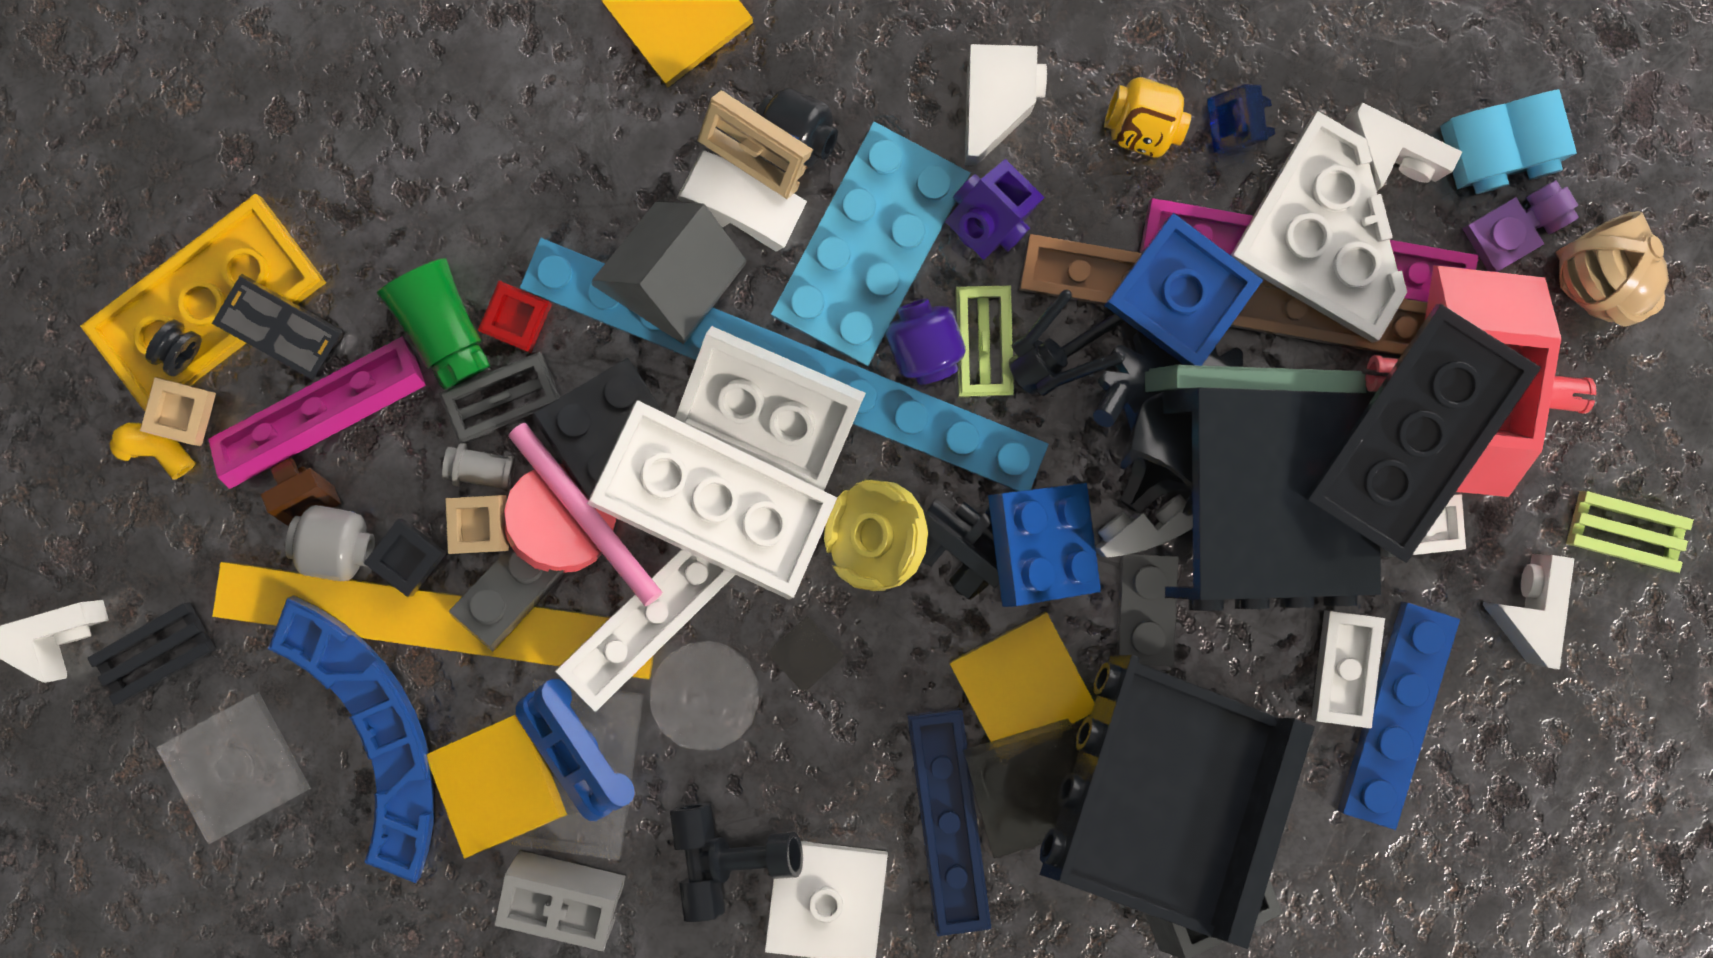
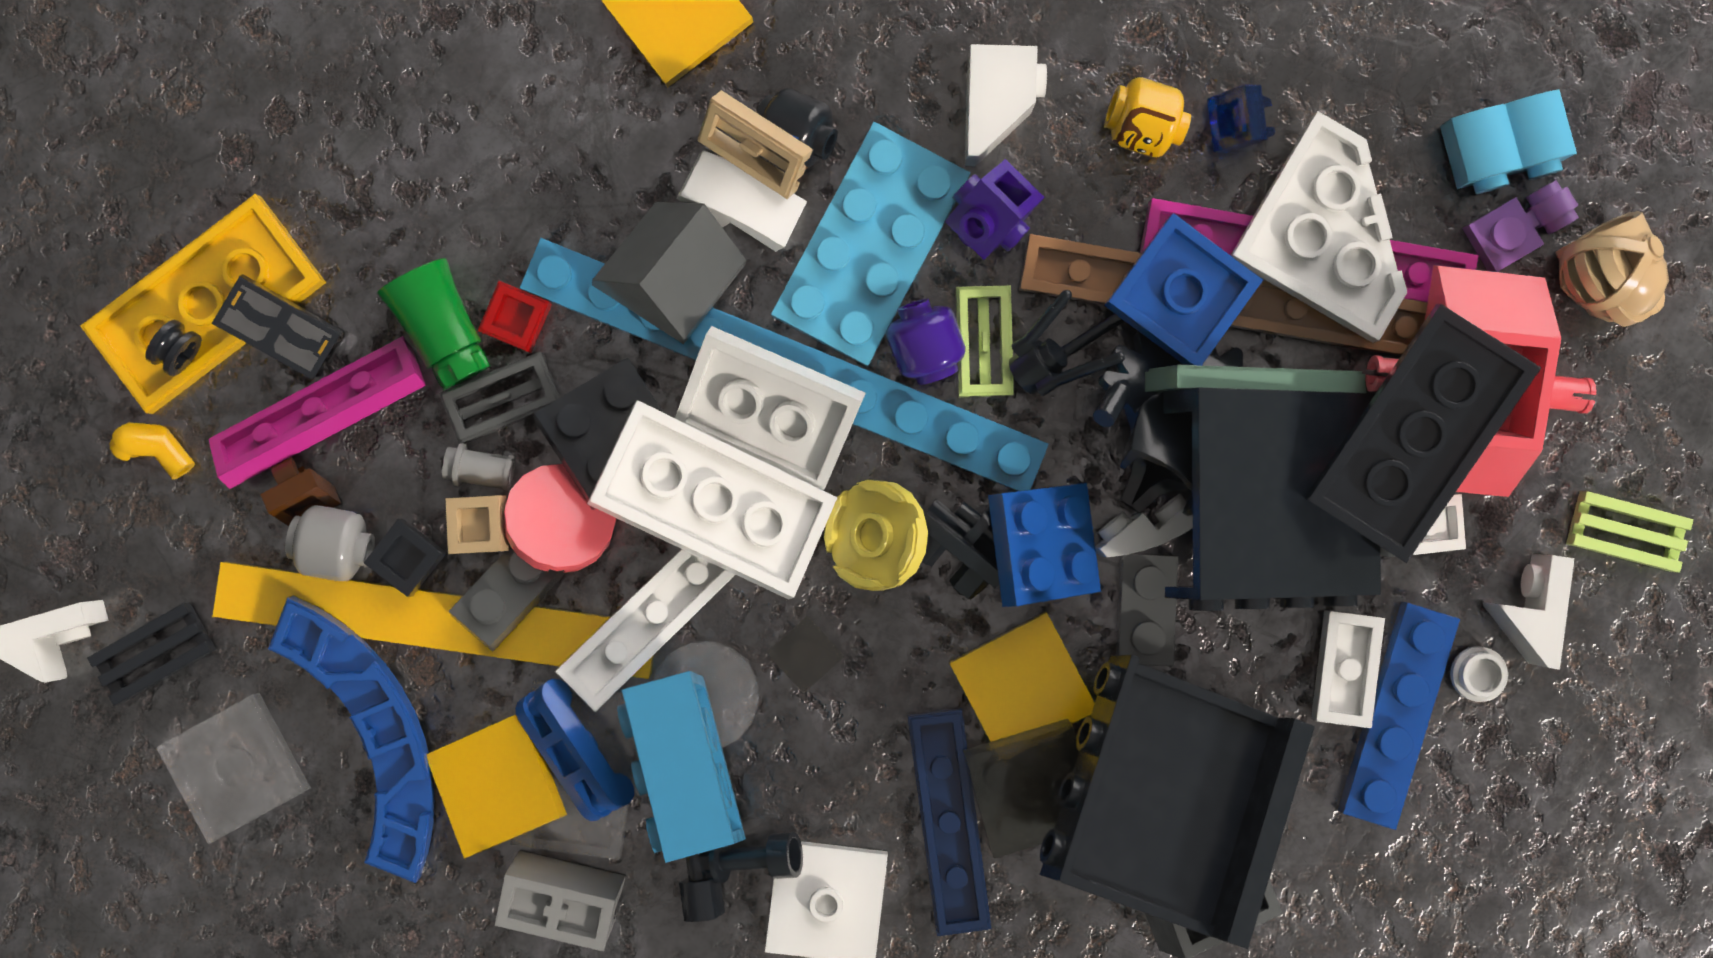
(178, 412): tan tile -> none
(585, 515): bright pink bar -> none
(680, 766): none -> dark azure brick
(1396, 142): white slope -> none
(1479, 674): none -> white plate

